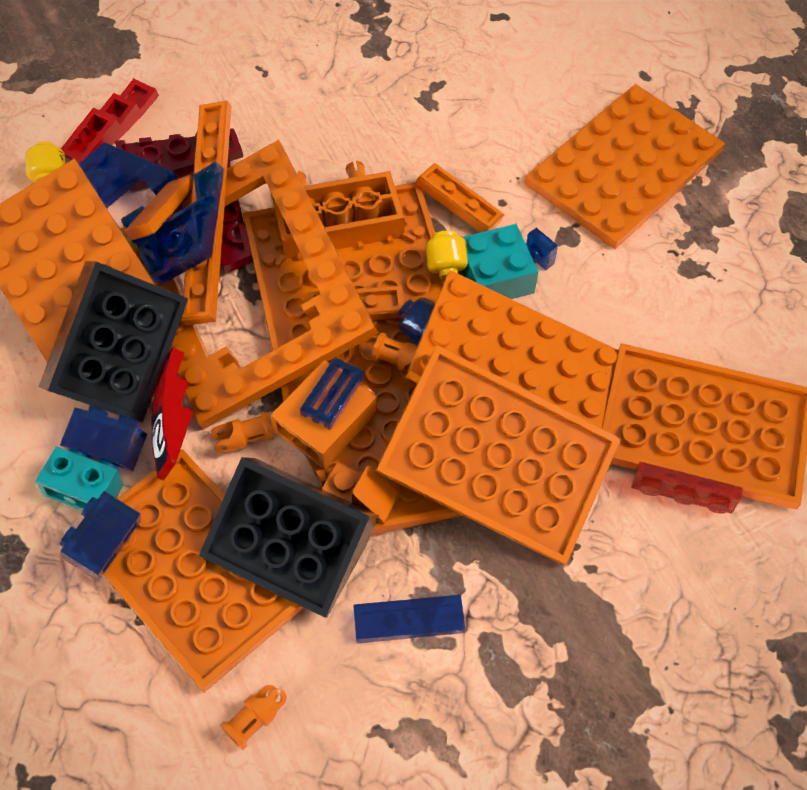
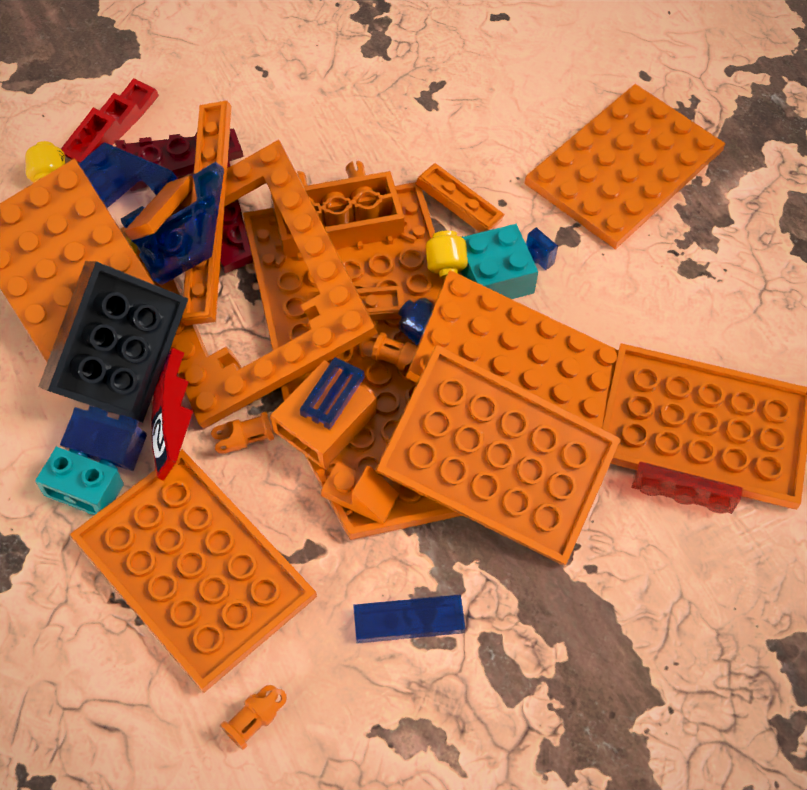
(99, 535): clear blue brick -> none
(288, 535): black slope -> none

